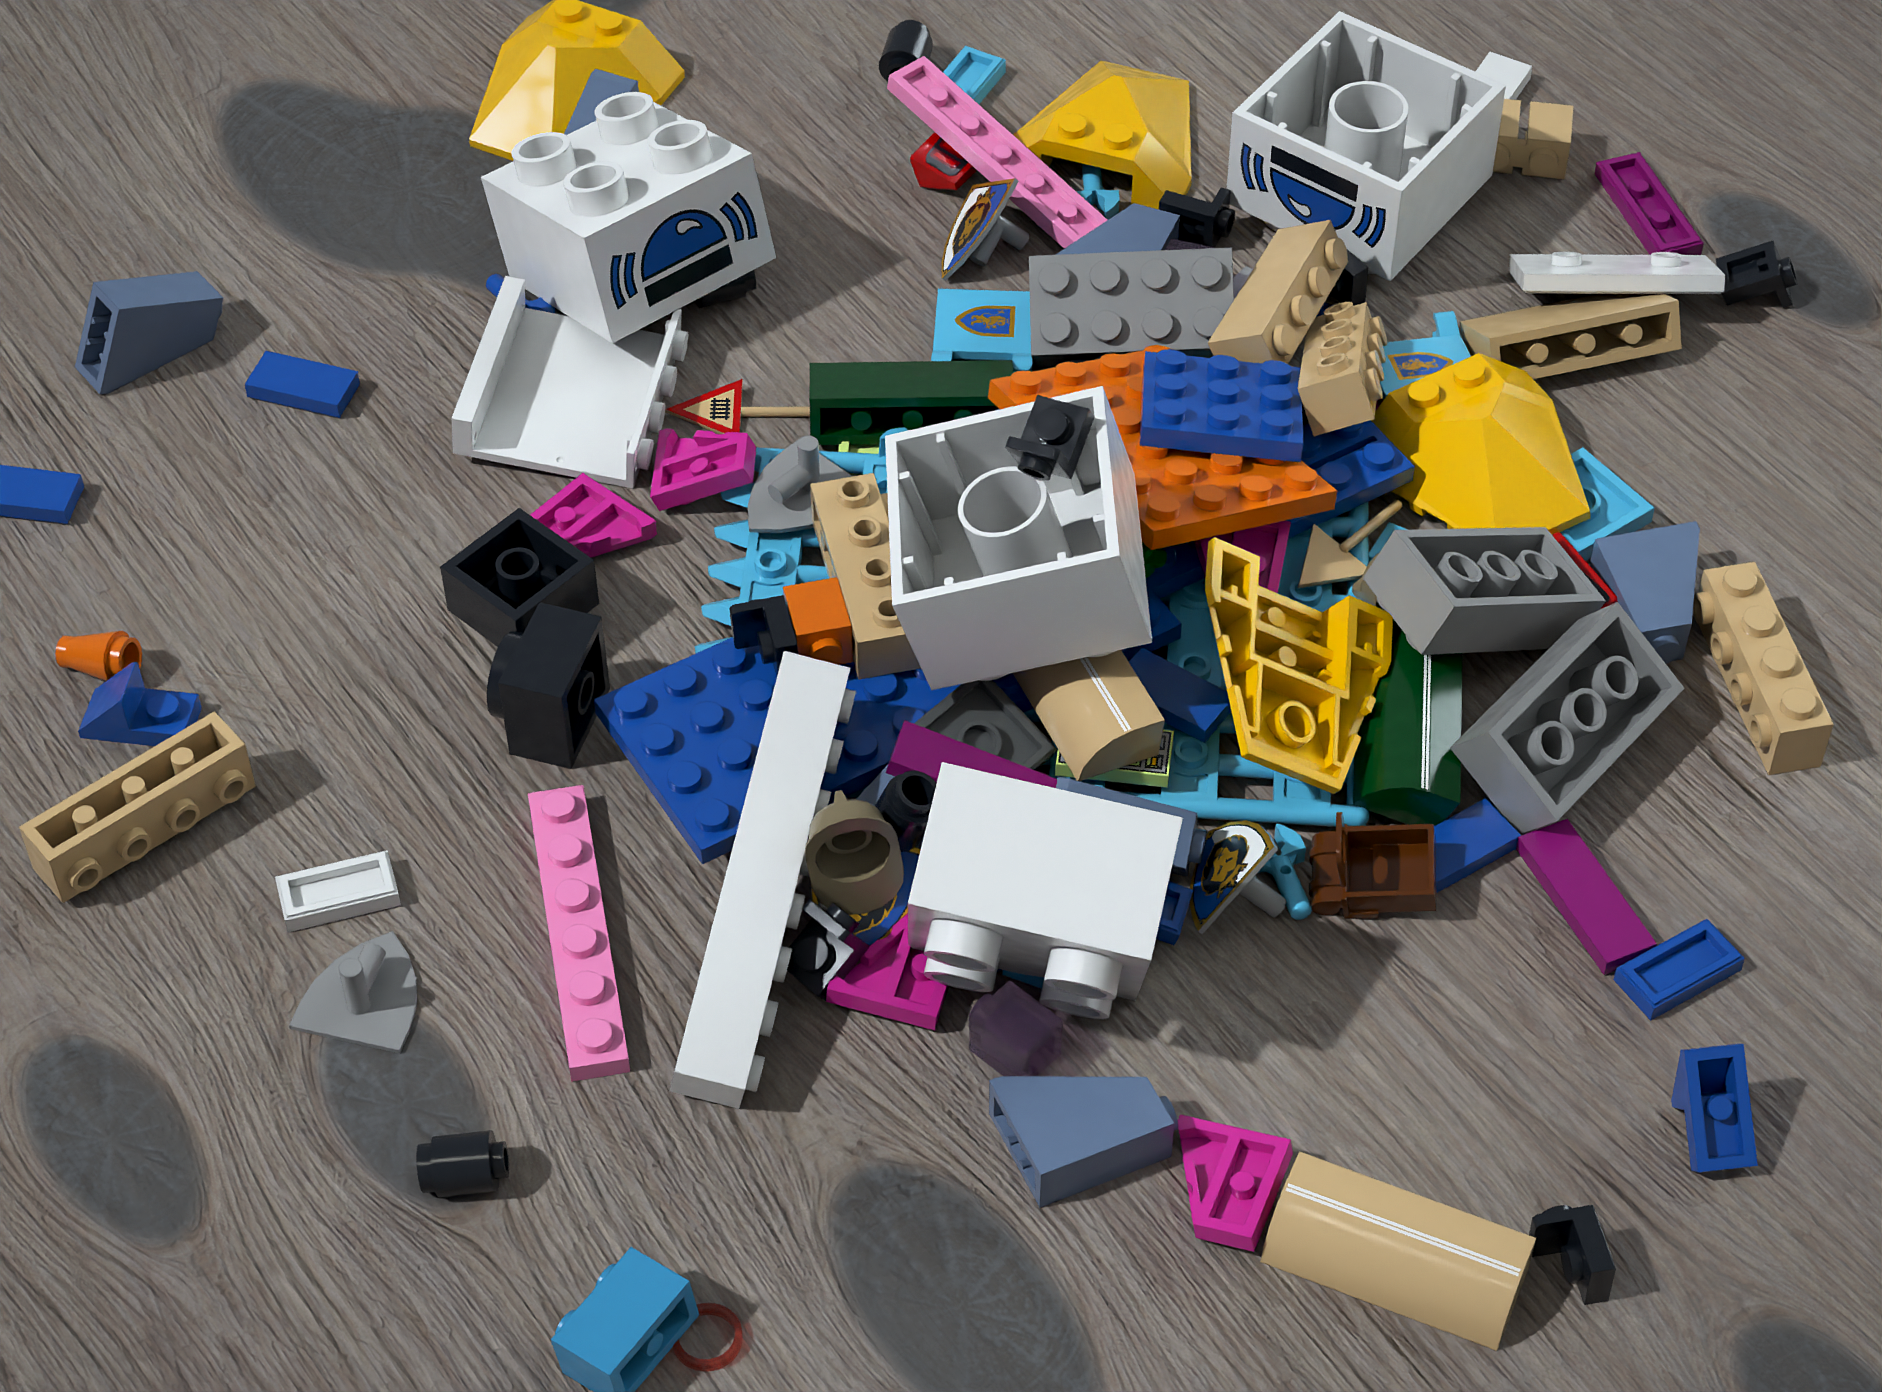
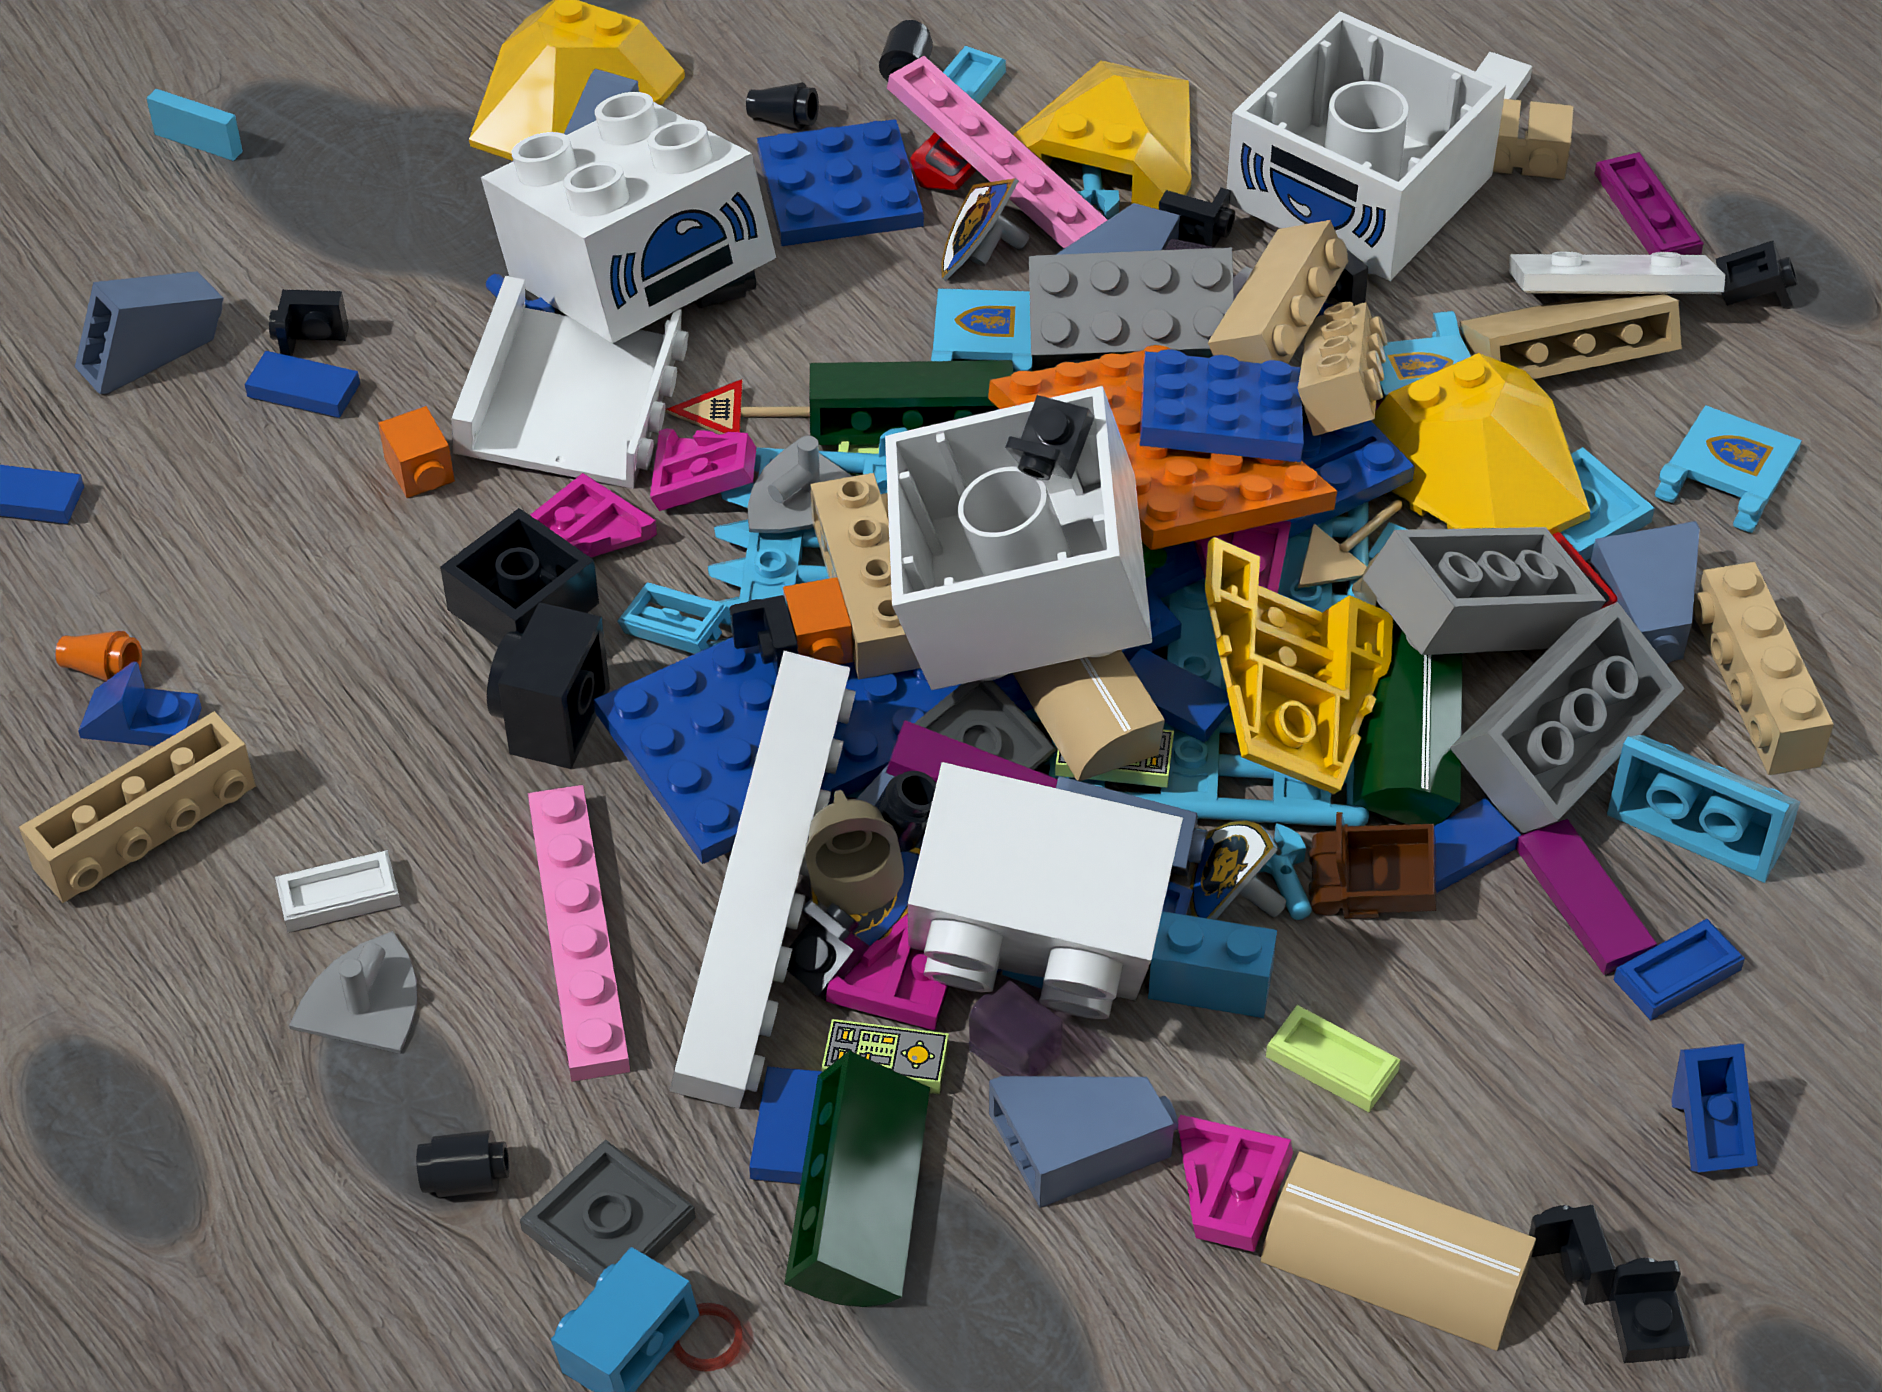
(194, 124): none -> medium azure tile
(308, 317): none -> black bracket
(416, 452): none -> orange brick
(604, 1212): none -> dark grey tile
(668, 625): none -> medium azure tile
(783, 1125): none -> blue tile
(786, 105): none -> black cone
(839, 182): none -> blue plate
(858, 1184): none -> dark green brick
(907, 1051): none -> tile
(1212, 964): none -> dark azure brick
(1333, 1058): none -> yellowish green tile
(1648, 1311): none -> black bracket
(1701, 807): none -> medium azure slope
(1732, 458): none -> medium azure flag

